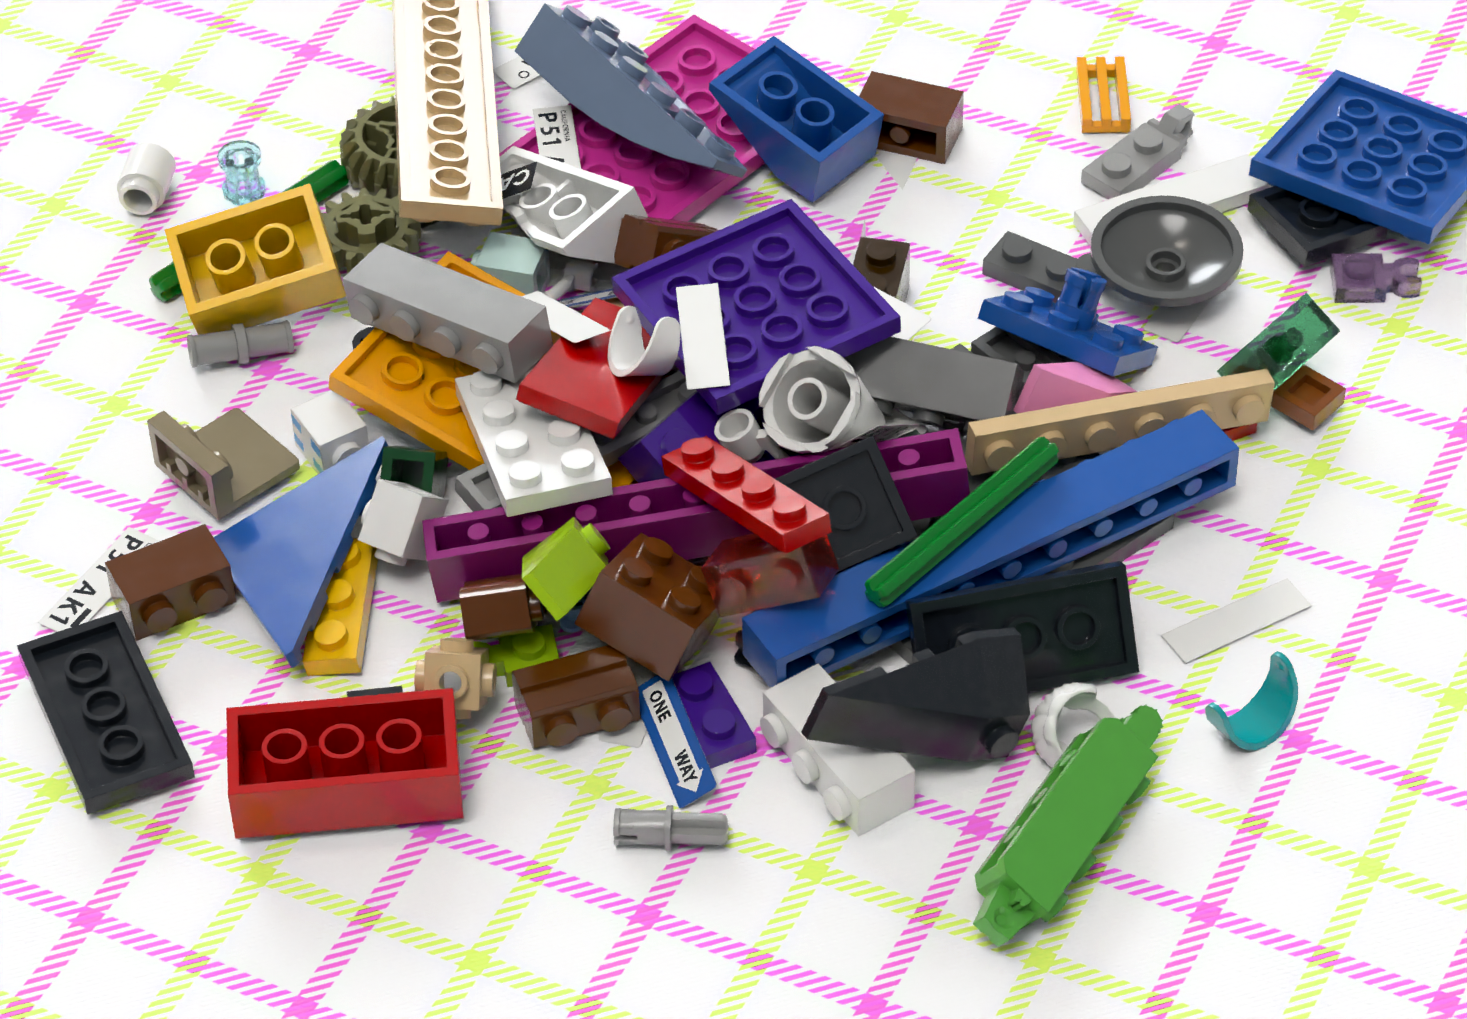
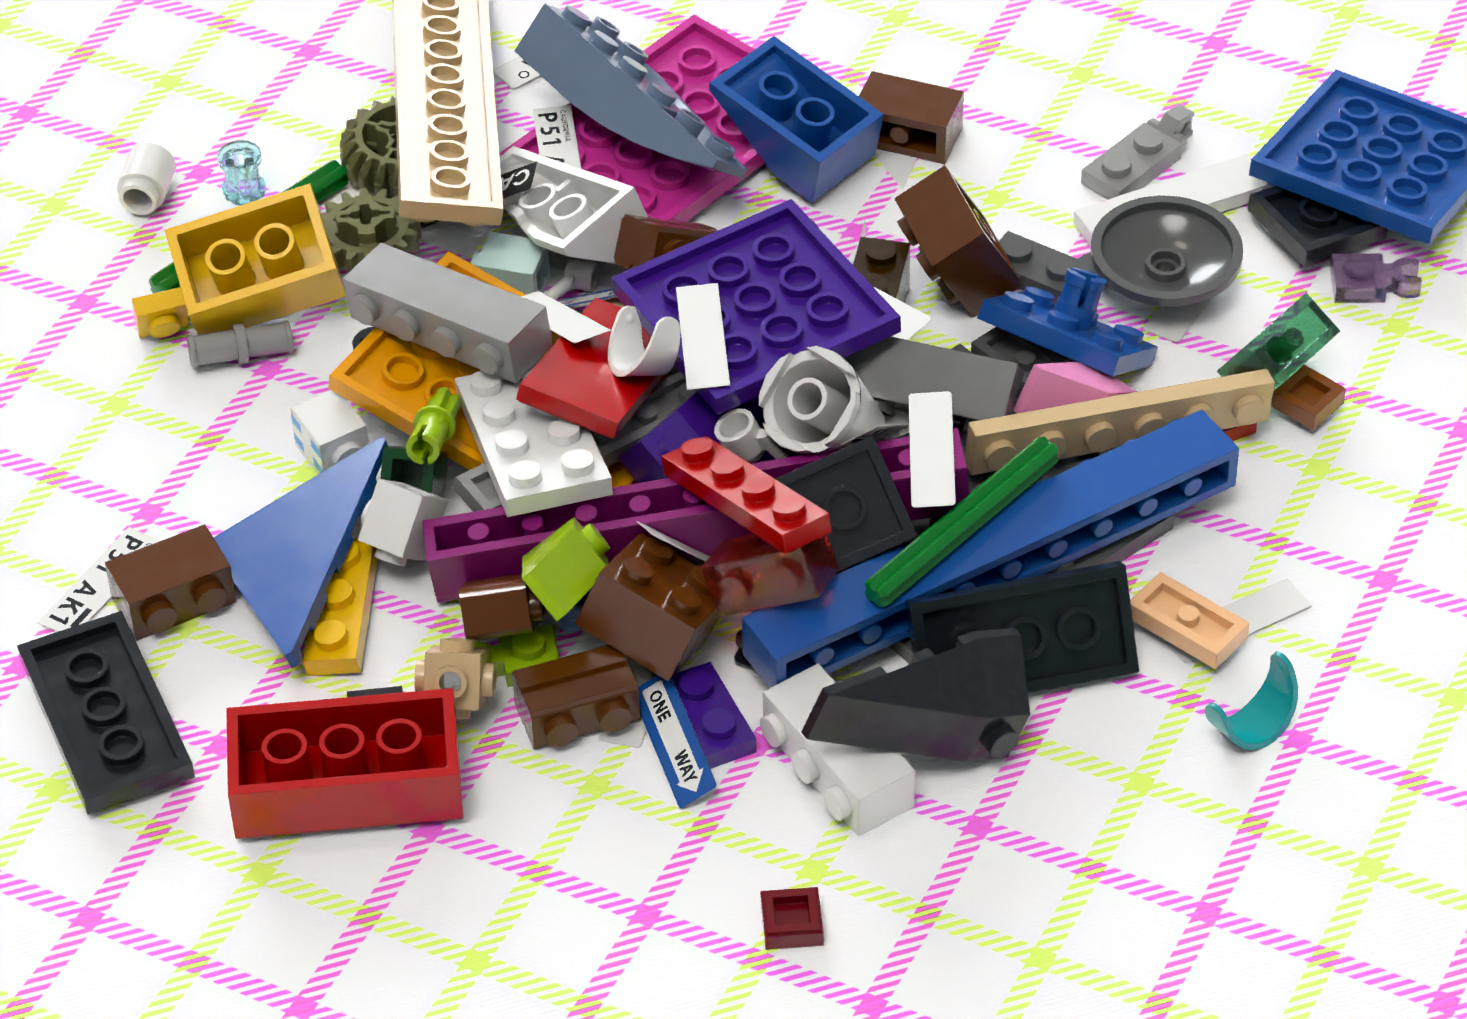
(160, 313): none -> yellow plate
(222, 461): dark tan bracket -> none
(433, 426): none -> lime axle
(669, 827): light grey axle -> none
(675, 543): none -> white sticker
(791, 918): none -> dark red tile
(931, 449): none -> white sticker
(955, 241): none -> reddish brown brick
(1047, 714): white piece -> none
(1064, 822): bright green hinge -> none
(1102, 72): light orange tile -> none
(1188, 620): none -> light nougat plate

